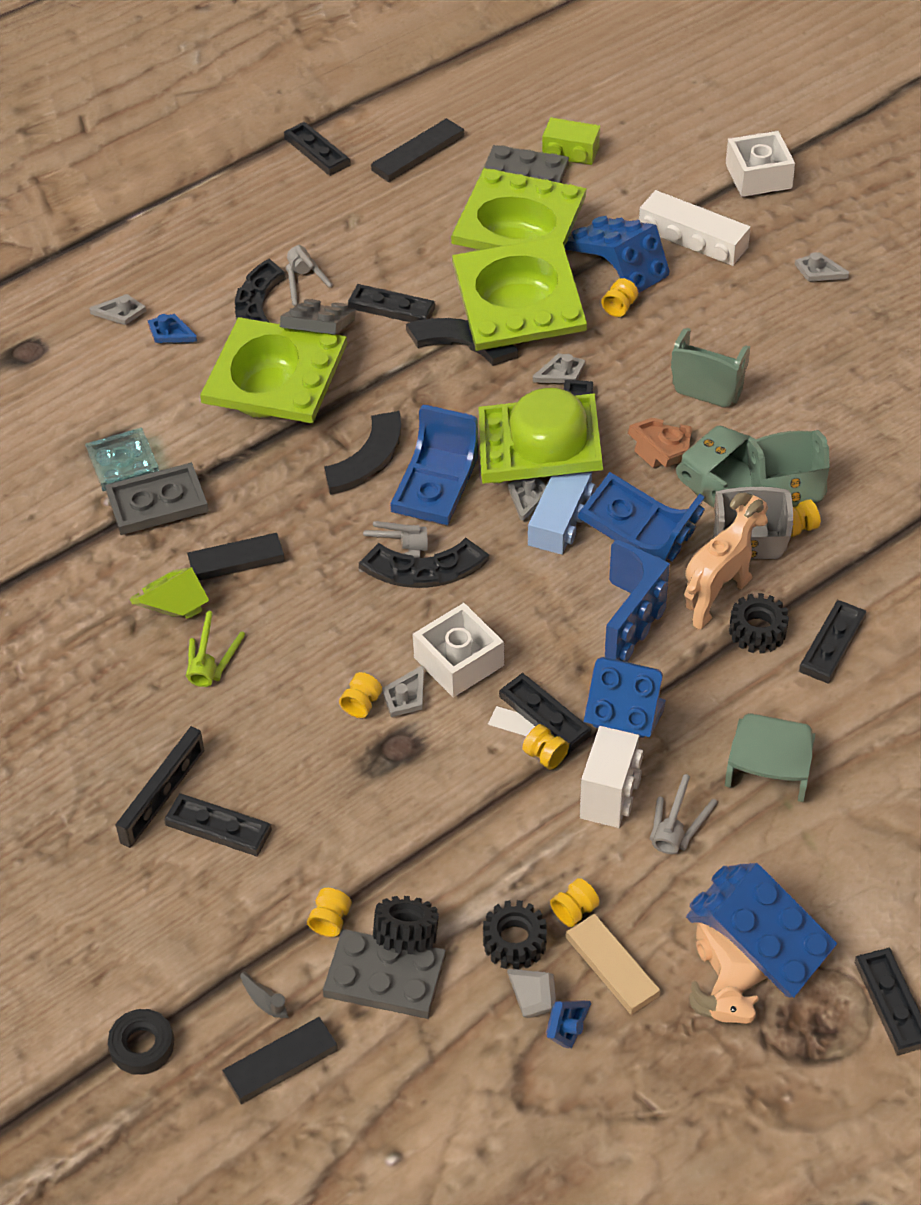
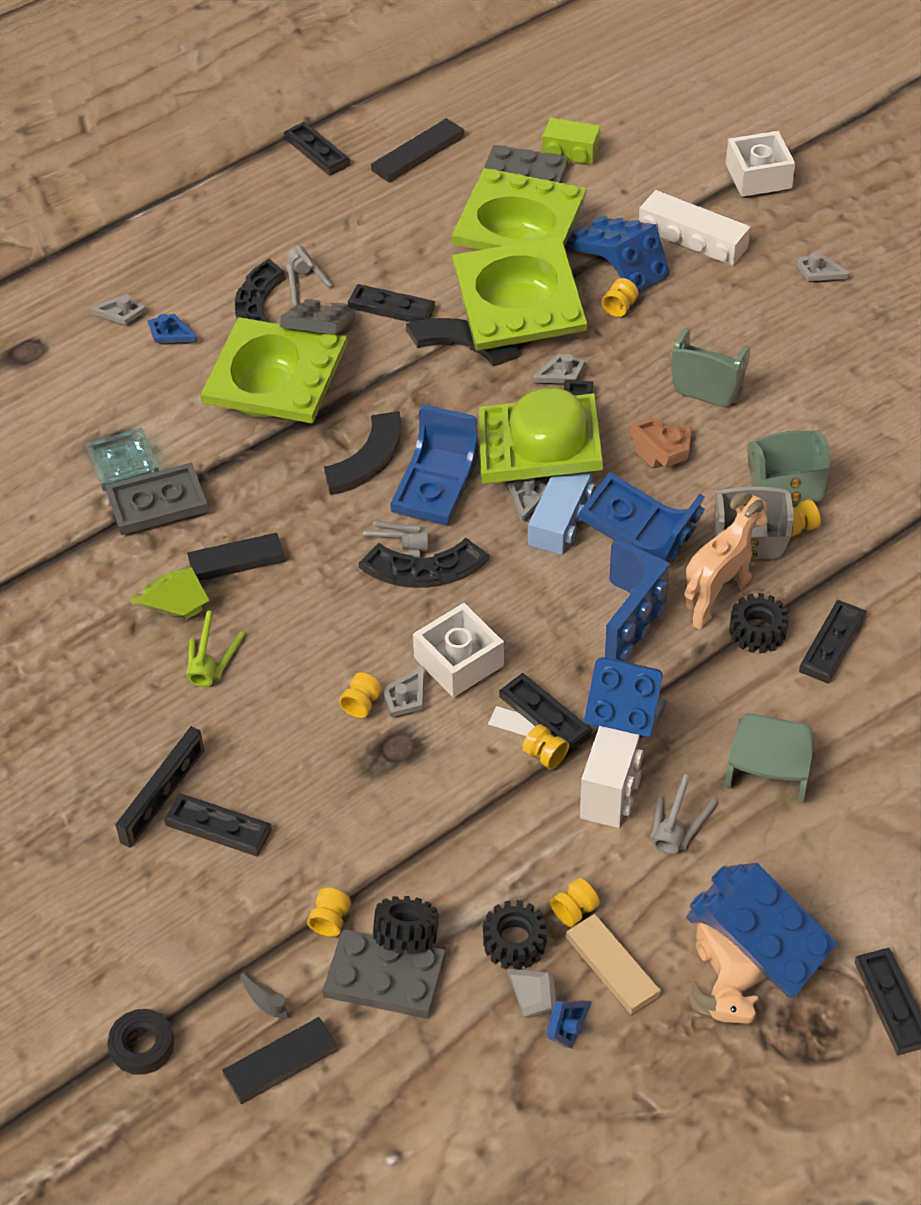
(716, 463): sand green piece -> none

